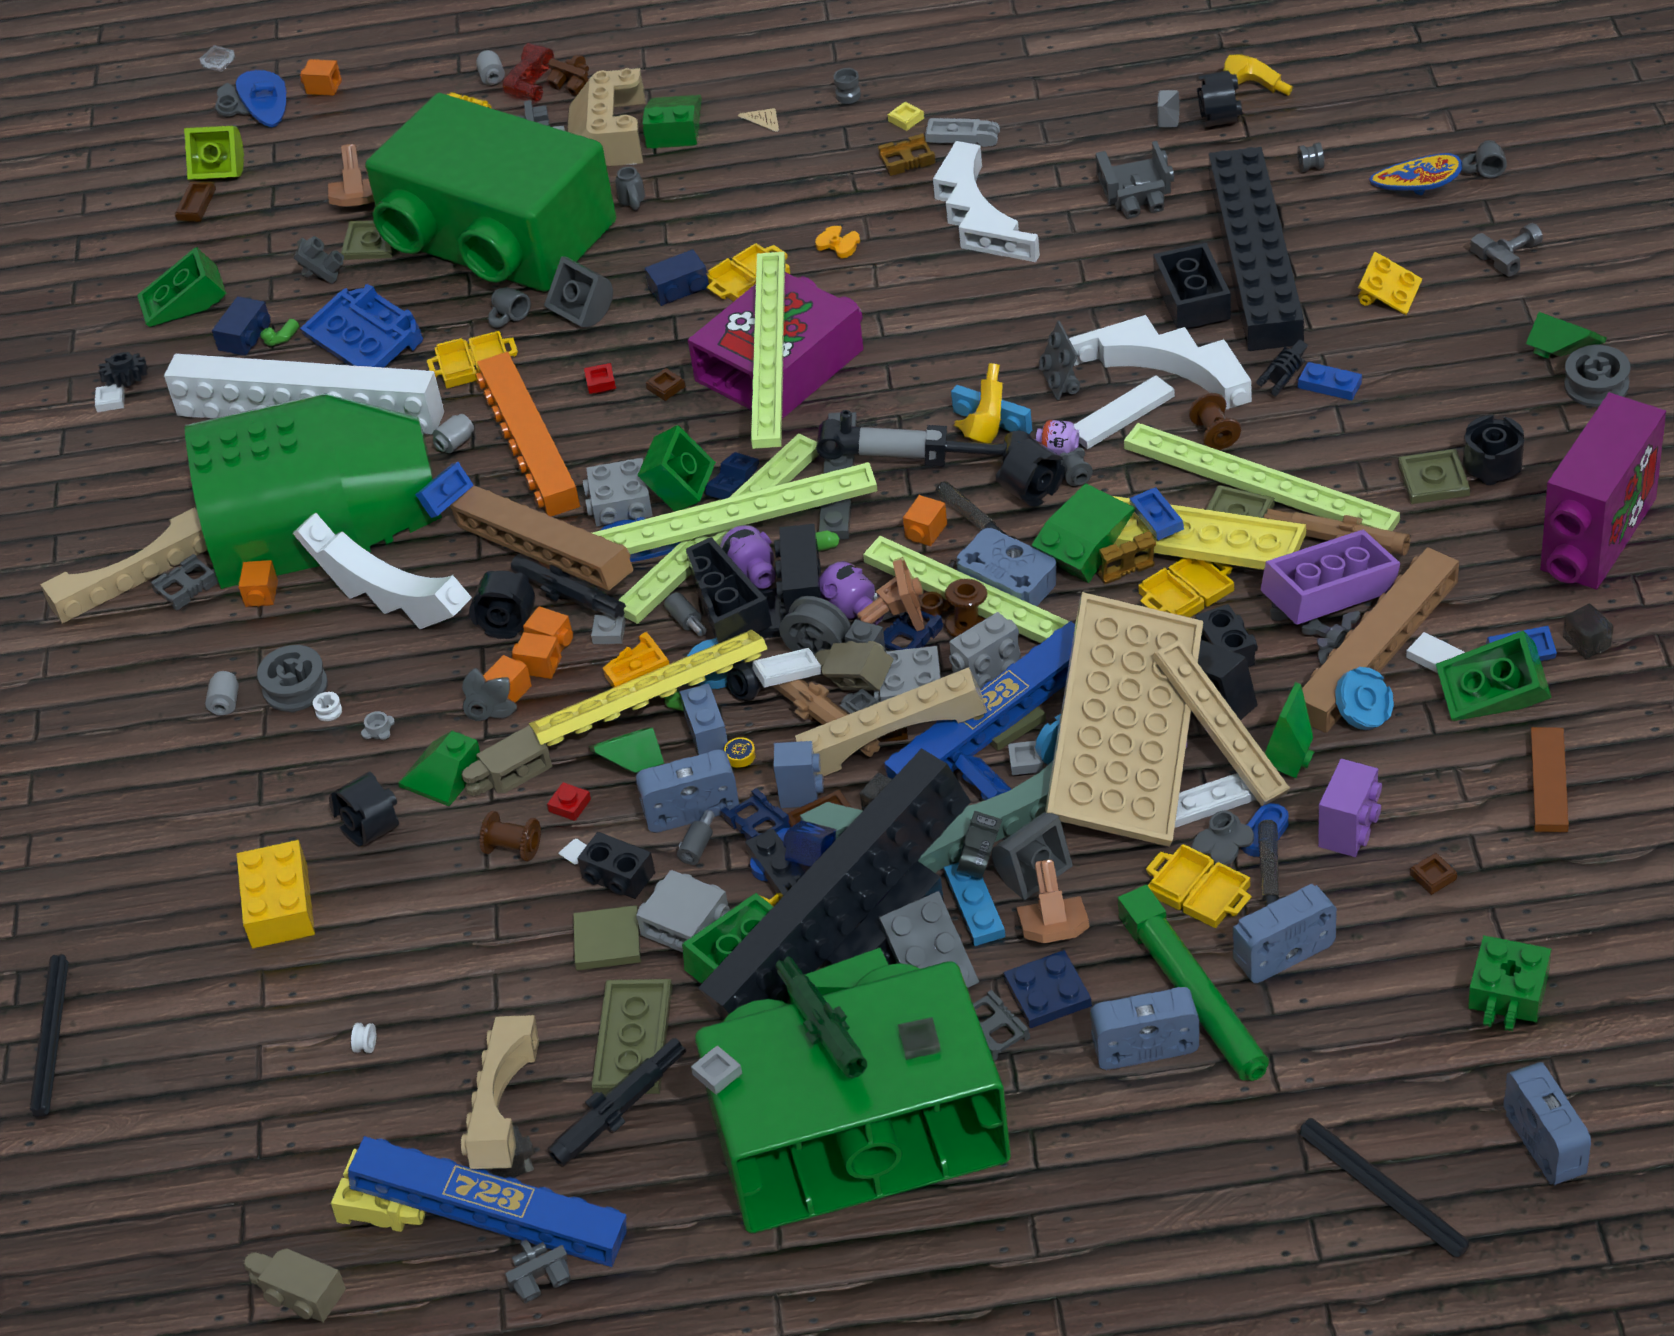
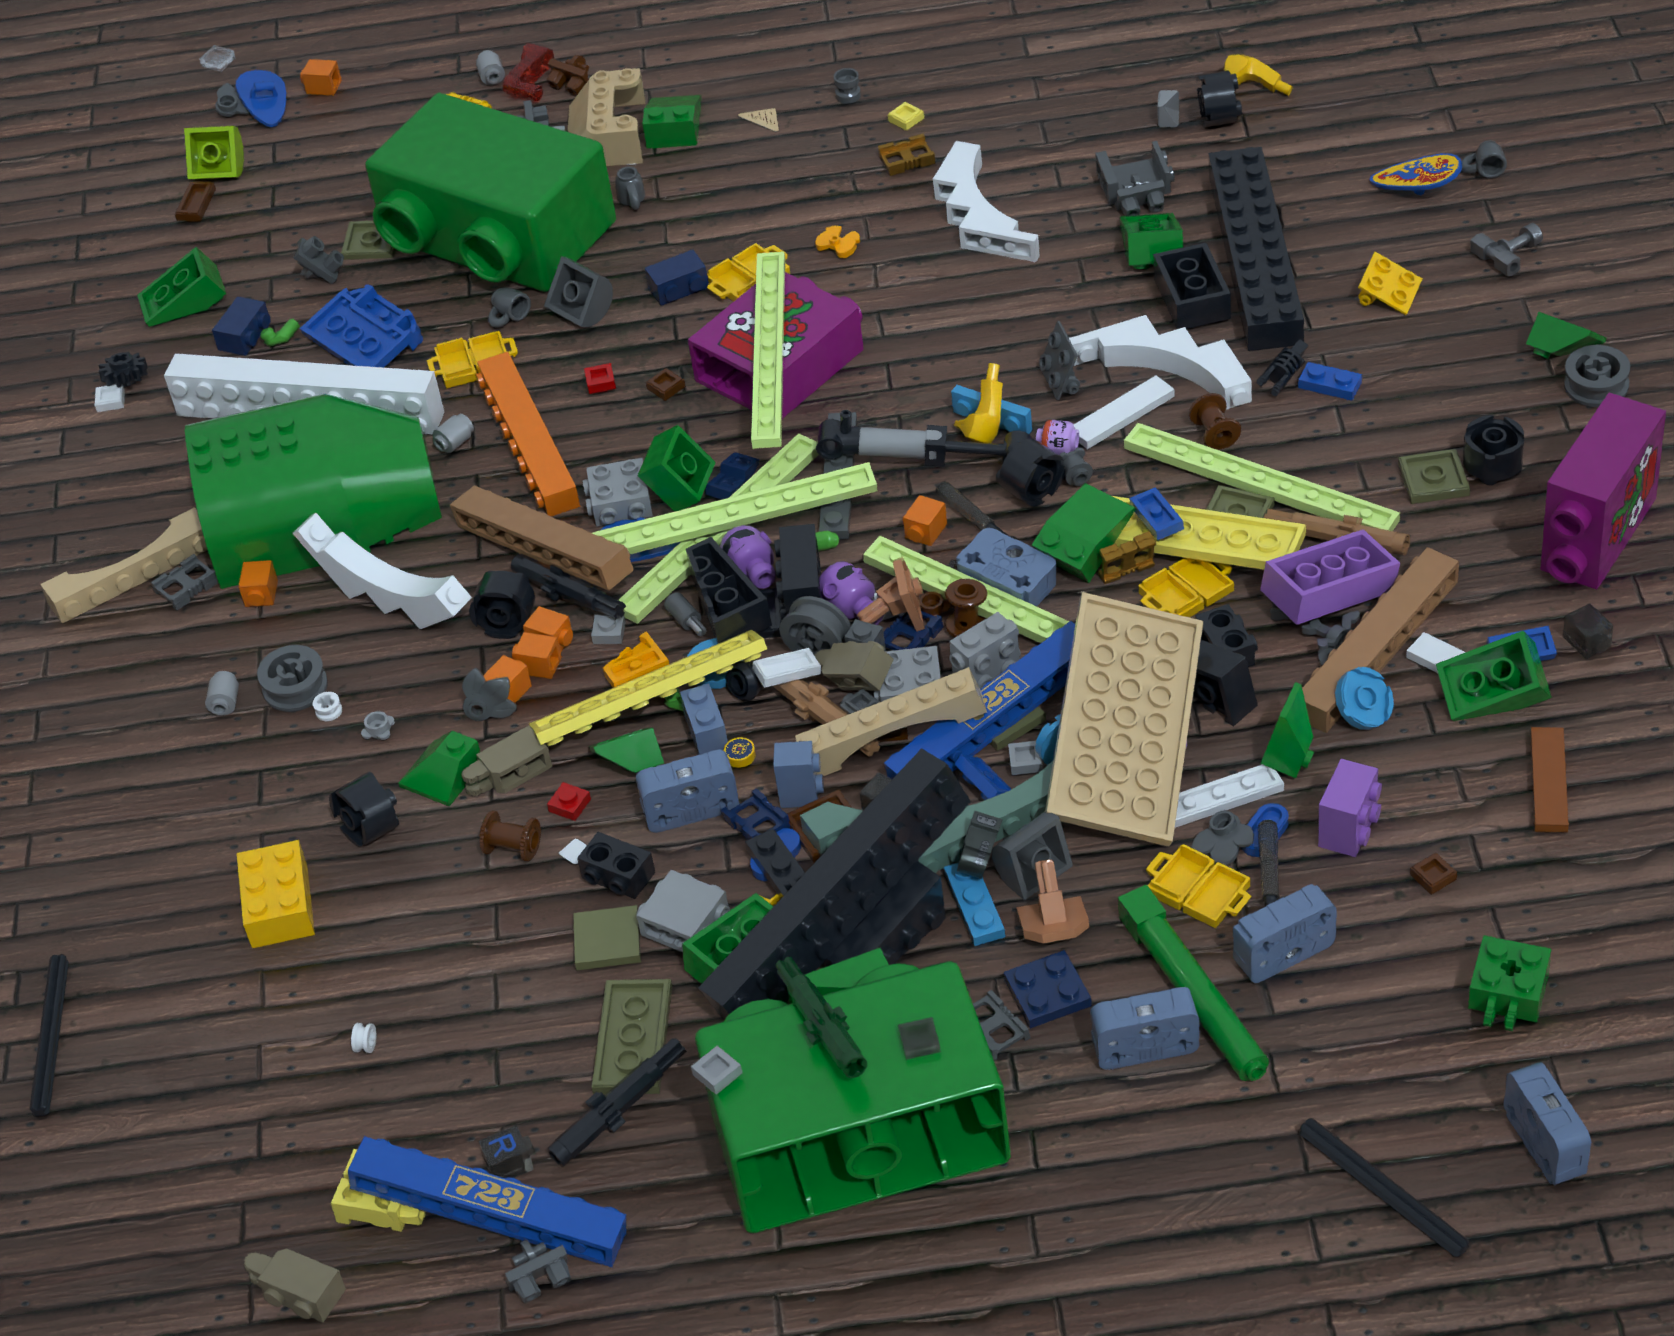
(353, 189): nougat piece -> none
(444, 489): blue plate -> none
(490, 1135): tan arch -> none
(696, 839): dark grey piece -> none
(807, 842): clear blue brick -> none
(926, 936): dark grey plate -> none
(963, 130): light grey hinge -> none
(1149, 235): none -> green slope
(1221, 722): tan tile -> none
(1310, 157): dark grey wheel -> none

